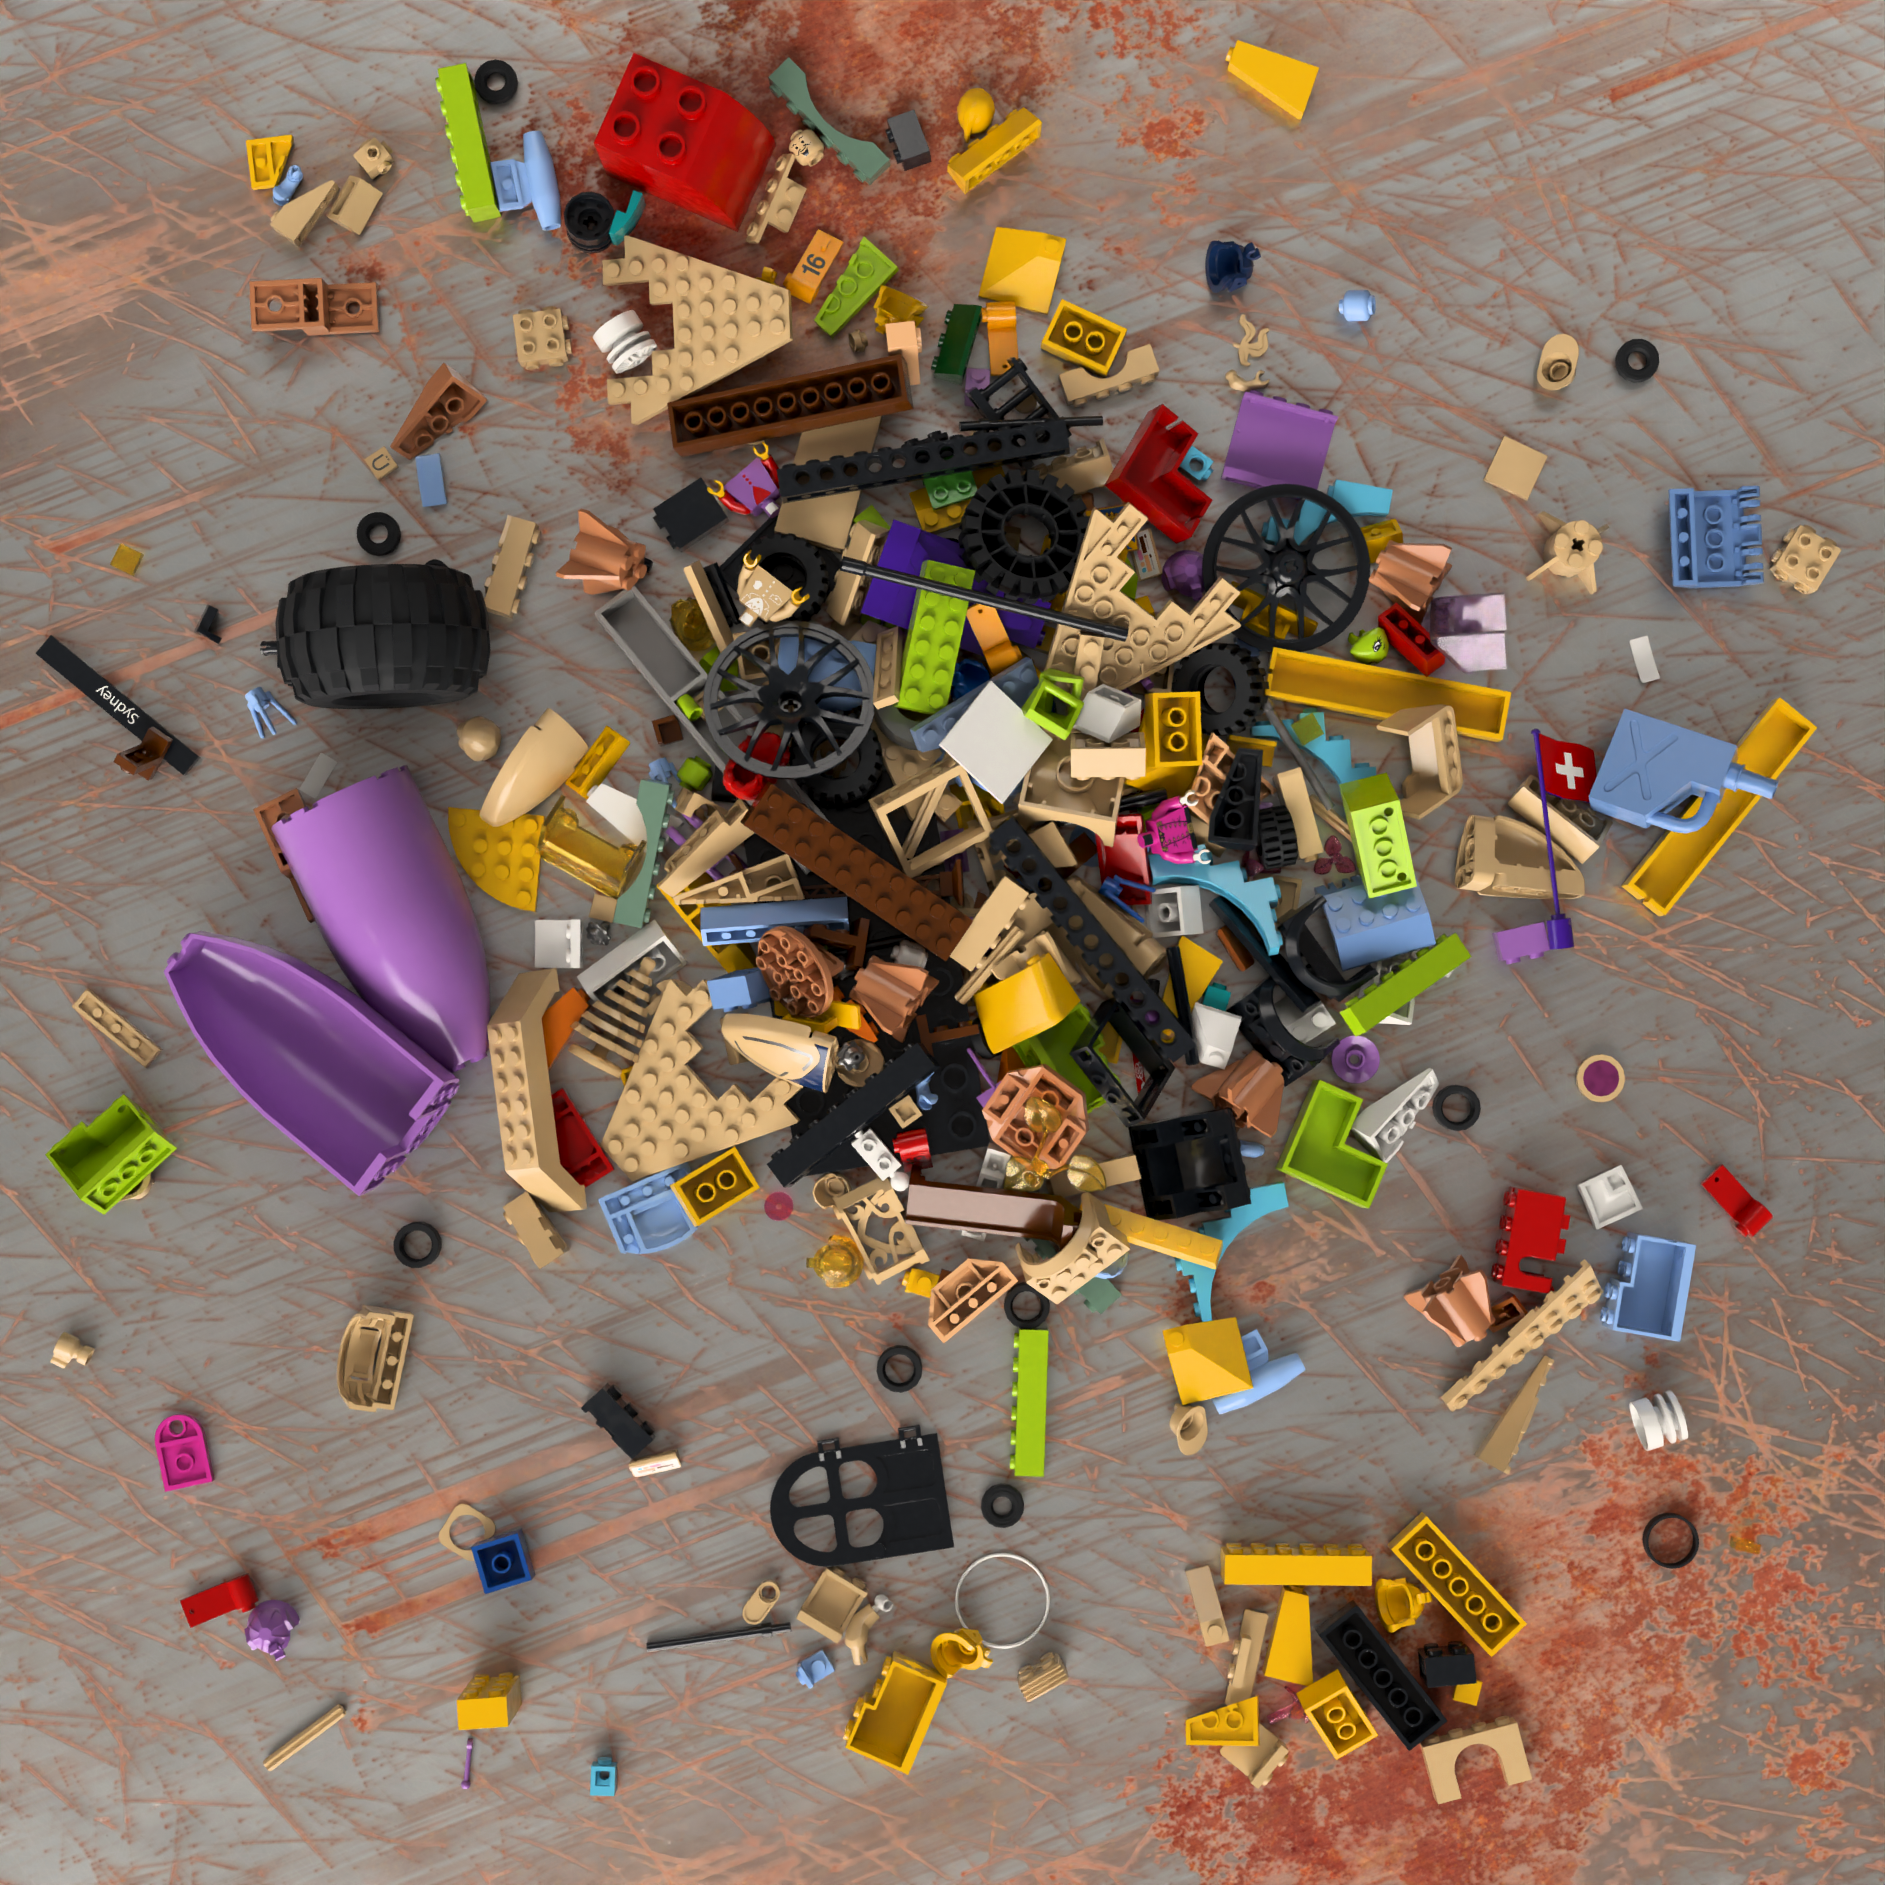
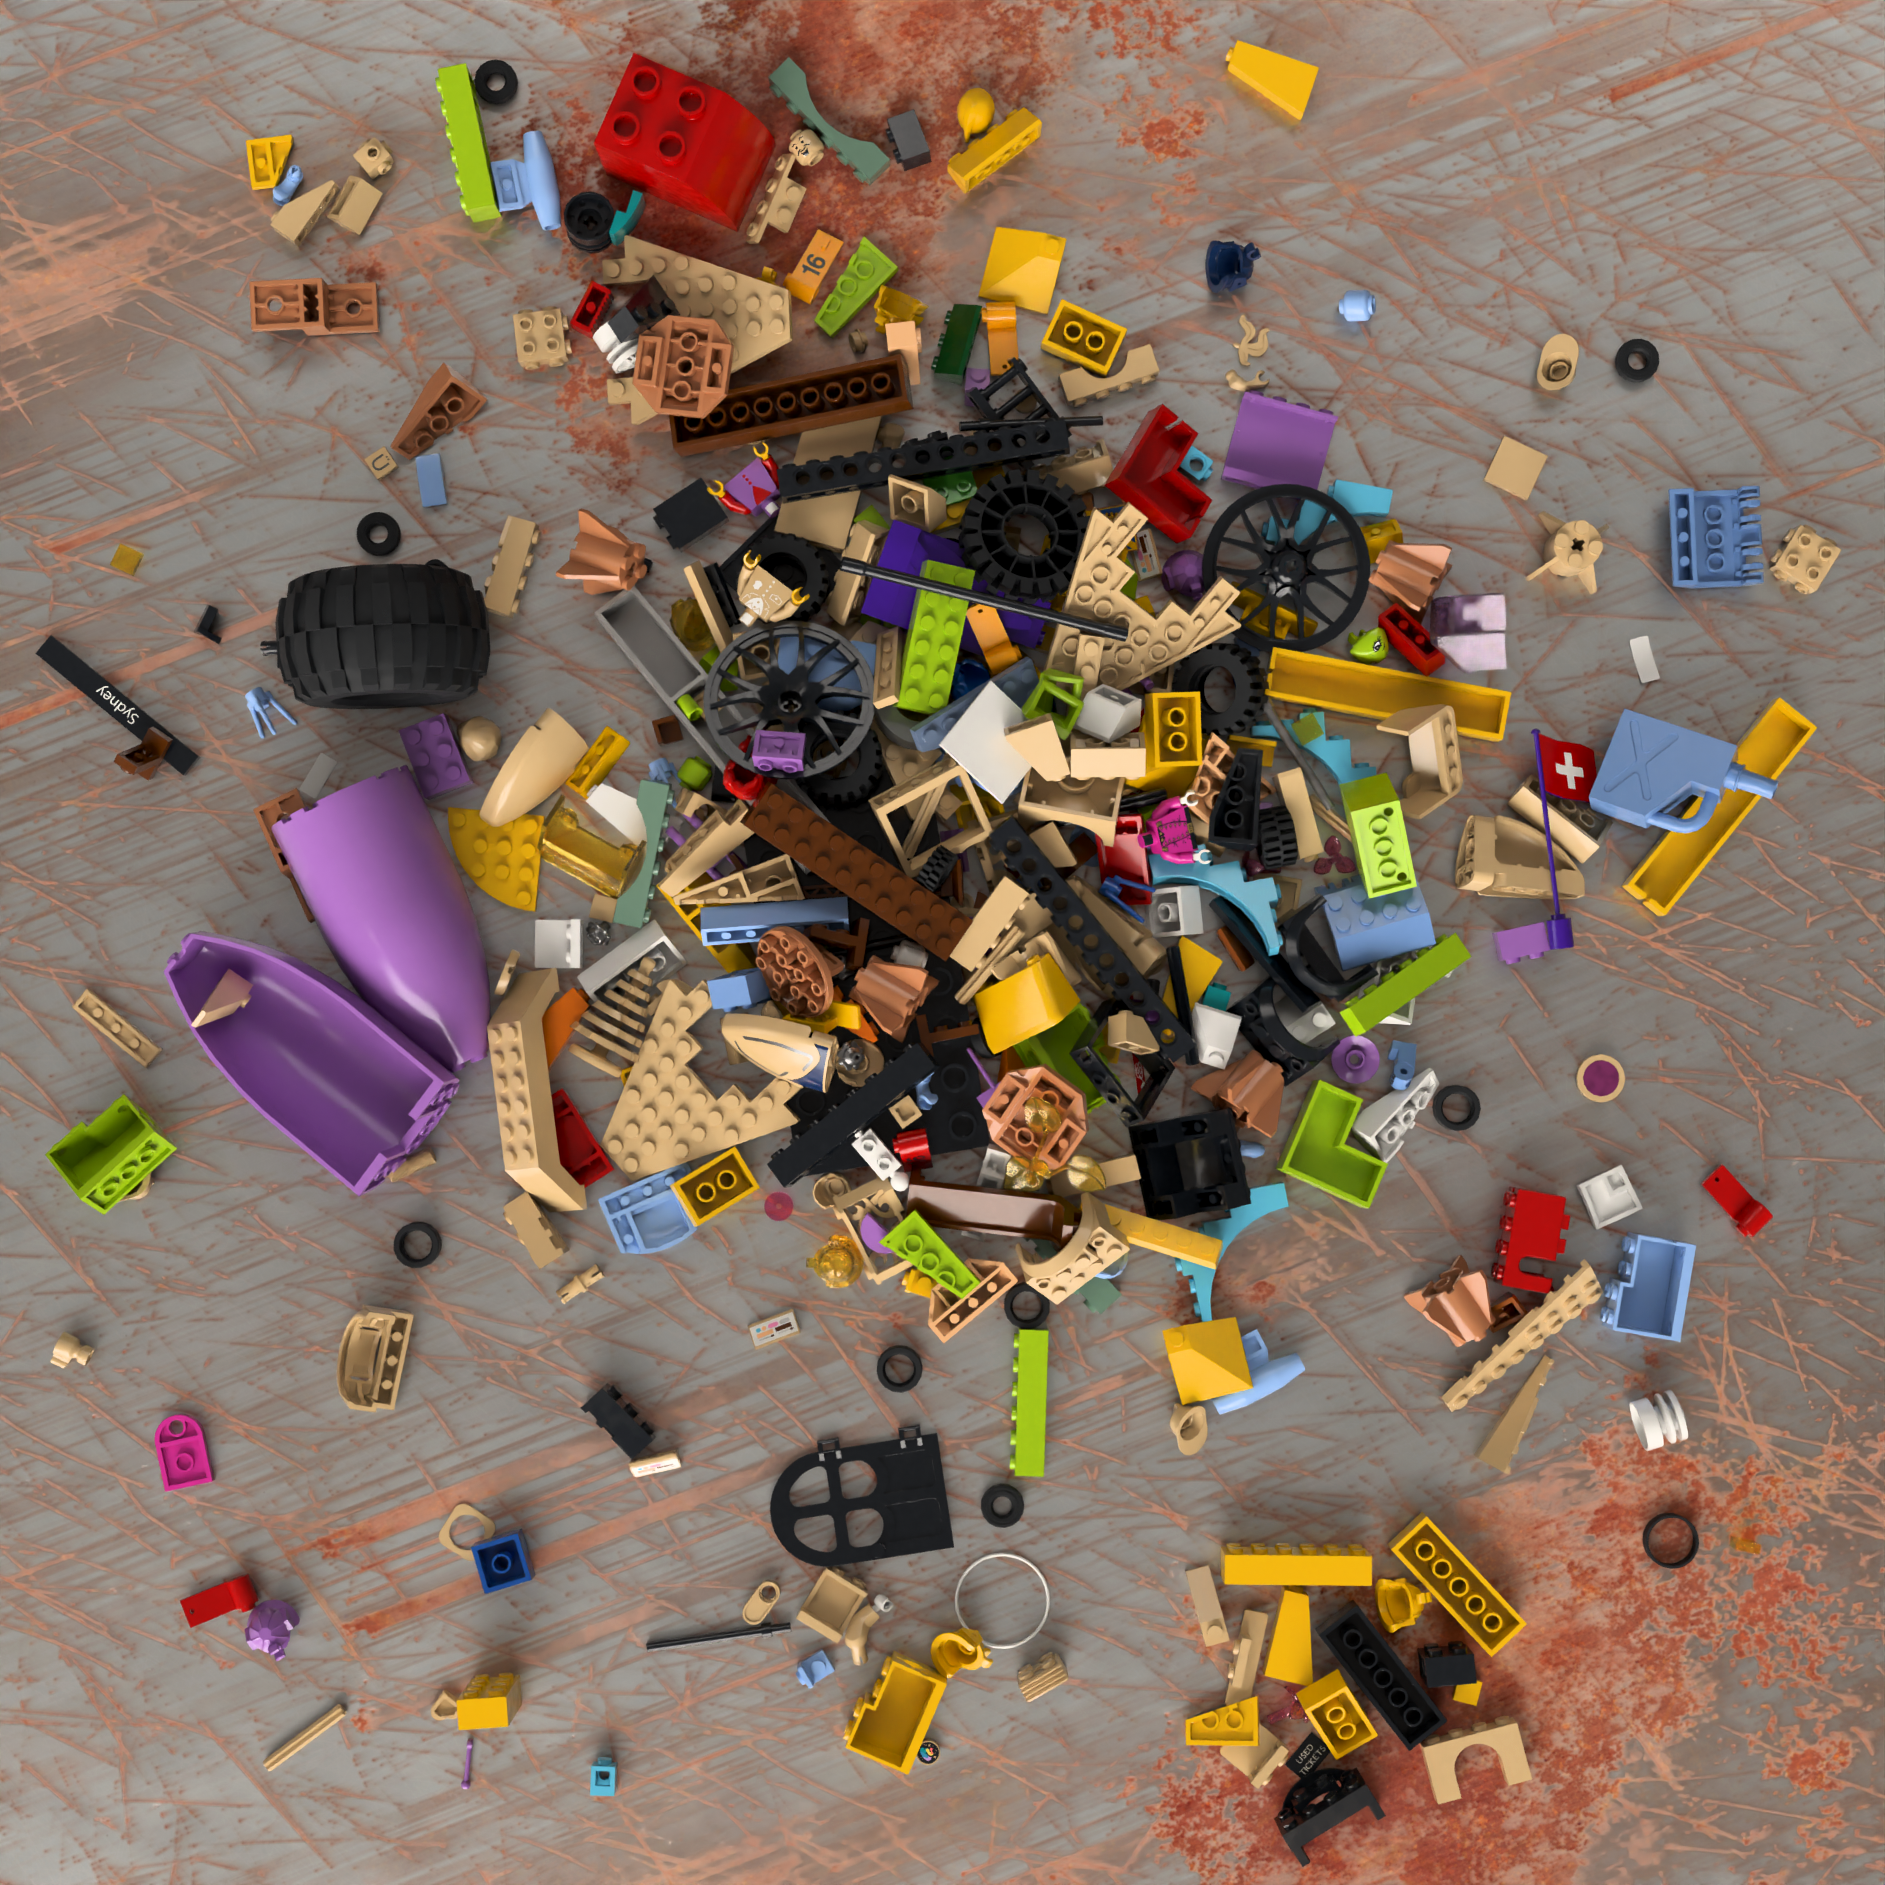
(225, 998): none -> slope
(413, 1162): none -> tan piece
(436, 756): none -> medium lavender brick
(444, 1707): none -> tan tile
(507, 973): none -> tan tile
(580, 1283): none -> tan pin
(592, 309): none -> red brick
(642, 311): none -> black wedge
(662, 360): none -> nougat piece
(770, 1009): none -> tan piece
(774, 1329): none -> slope
(779, 750): none -> medium lavender bracket
(872, 1233): none -> medium lavender tile
(891, 435): none -> tan piece
(915, 504): none -> tan slope
(925, 1249): none -> lime wing
(928, 1752): none -> tile
(937, 868): none -> black tyre
(1040, 746): none -> tan slope
(1131, 1033): none -> tan slope
(1308, 1756): none -> black sticker
(1318, 1818): none -> black piece
(1404, 1064): none -> medium blue leg

